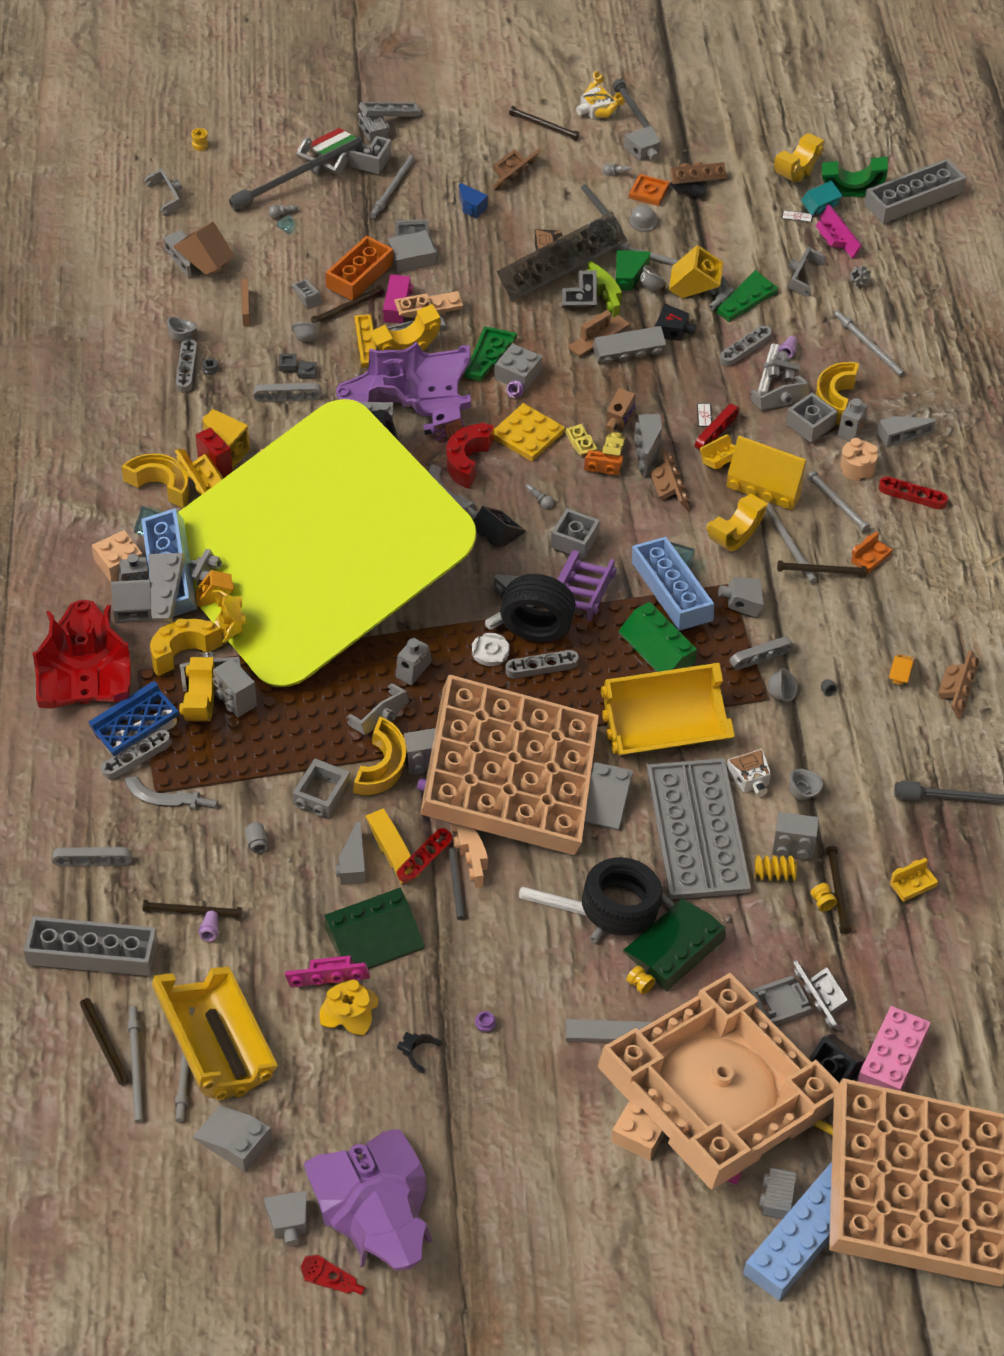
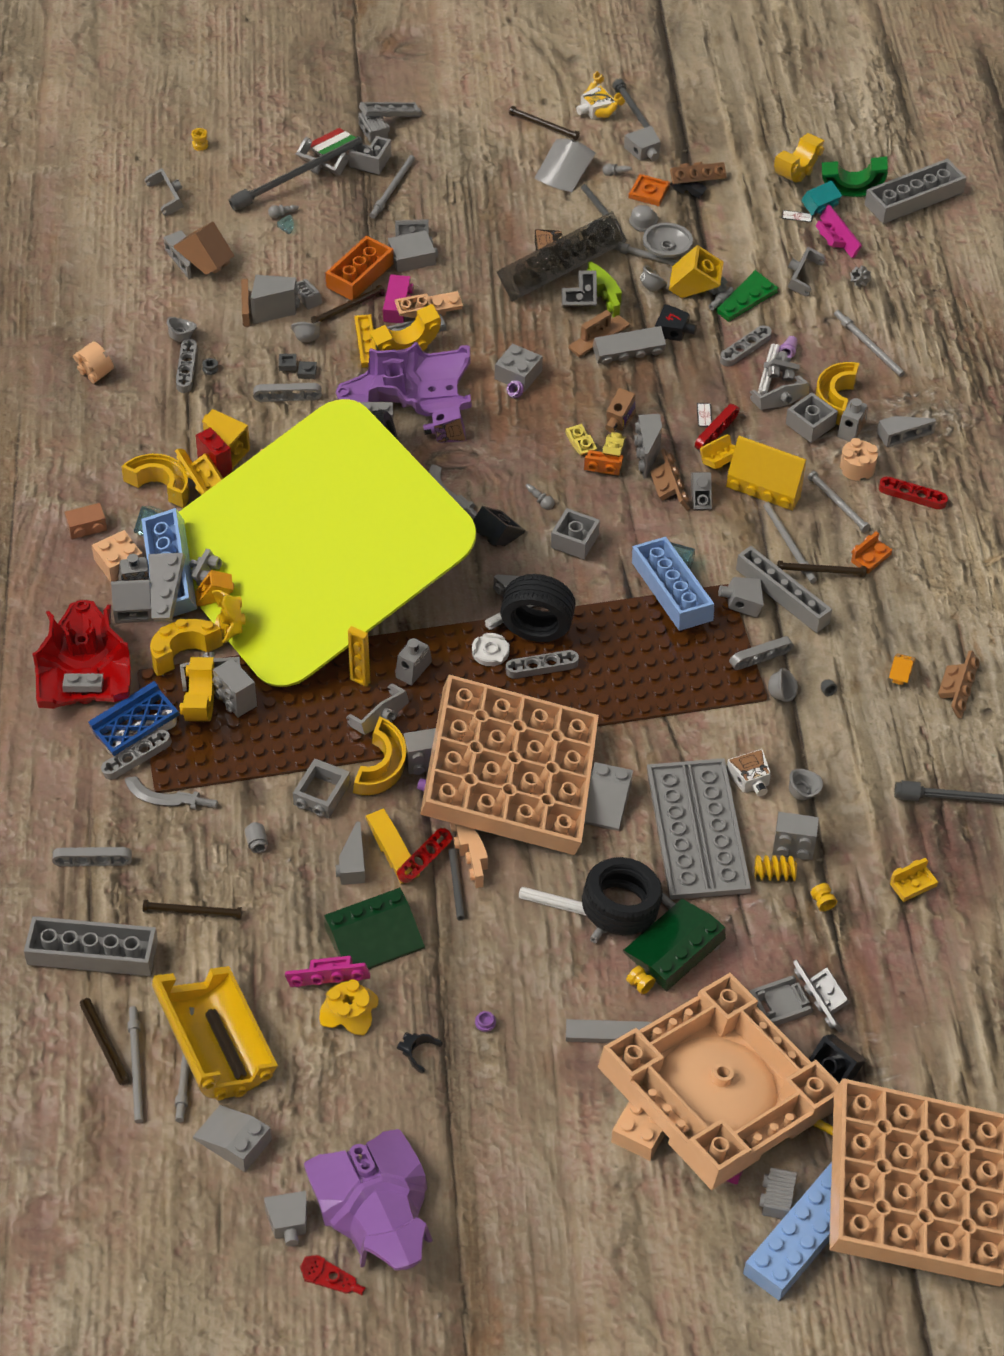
(83, 682): none -> light grey plate
(85, 521): none -> nougat brick
(93, 362): none -> light nougat brick
(209, 928): lavender cone -> none
(274, 297): none -> light grey slope
(359, 656): none -> yellow tile
(461, 445): red brick -> none
(472, 201): blue slope -> none
(488, 351): green wing -> none
(511, 164): medium nougat bracket -> none
(528, 432): yellow plate -> none
(565, 164): none -> light grey piece
(569, 575): medium lavender fence -> none
(630, 267): green slope -> none
(657, 639): green slope -> none
(665, 709): yellow cylinder -> none
(667, 240): none -> light grey dish
(701, 490): none -> light grey slope
(736, 531): yellow brick -> none
(784, 589): none -> light grey brick
(845, 927): dark brown bar -> none
(894, 1050): bright pink brick -> none

